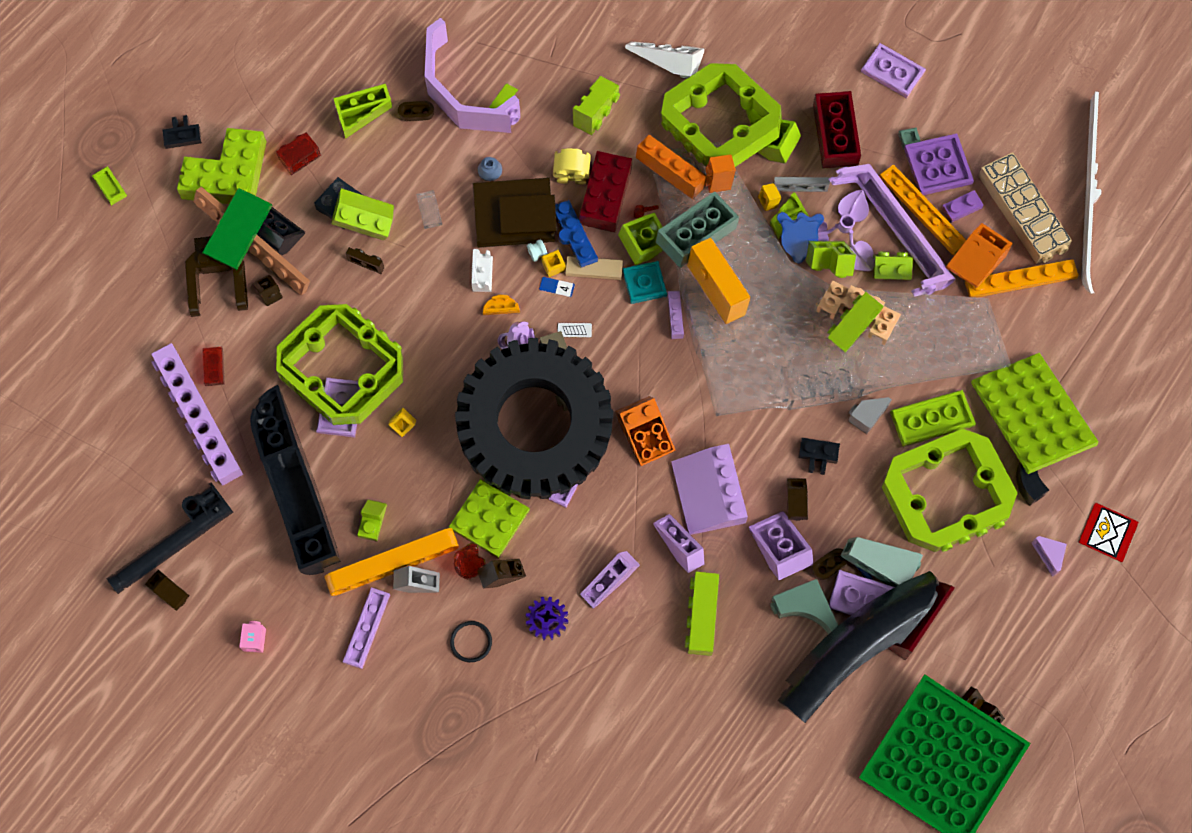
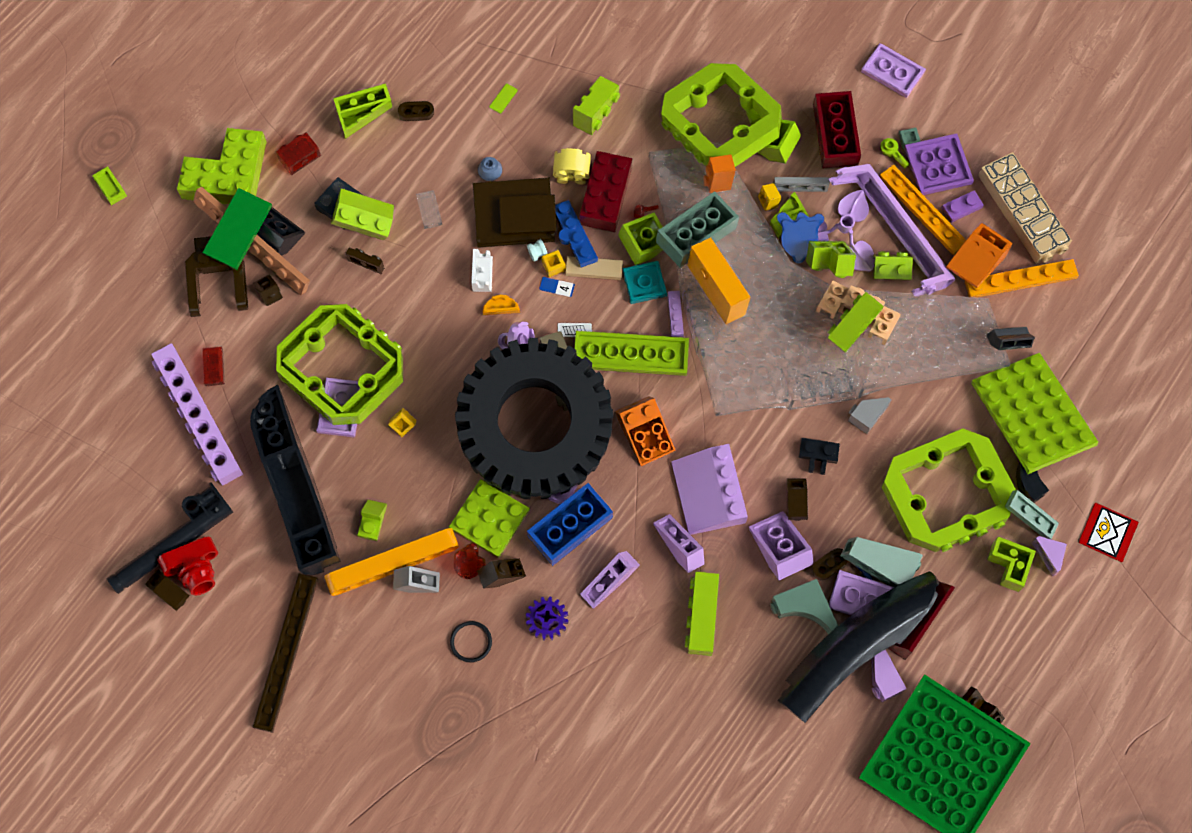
(182, 135): black hinge -> none
(192, 564): none -> red beam
(252, 637): bright pink brick -> none
(285, 653): none -> dark brown tile
(366, 628): lavender tile -> none
(464, 116): lavender panel -> none
(570, 524): none -> blue brick
(634, 352): none -> lime plate
(671, 167): orange brick -> none
(678, 61): white wedge -> none
(885, 677): none -> lavender slope
(889, 148): none -> lime plate
(932, 418): lime tile -> none
(1010, 338): none -> black piece
(1016, 560): none -> lime brick
(1031, 514): none -> plate
(1092, 193): white piece -> none

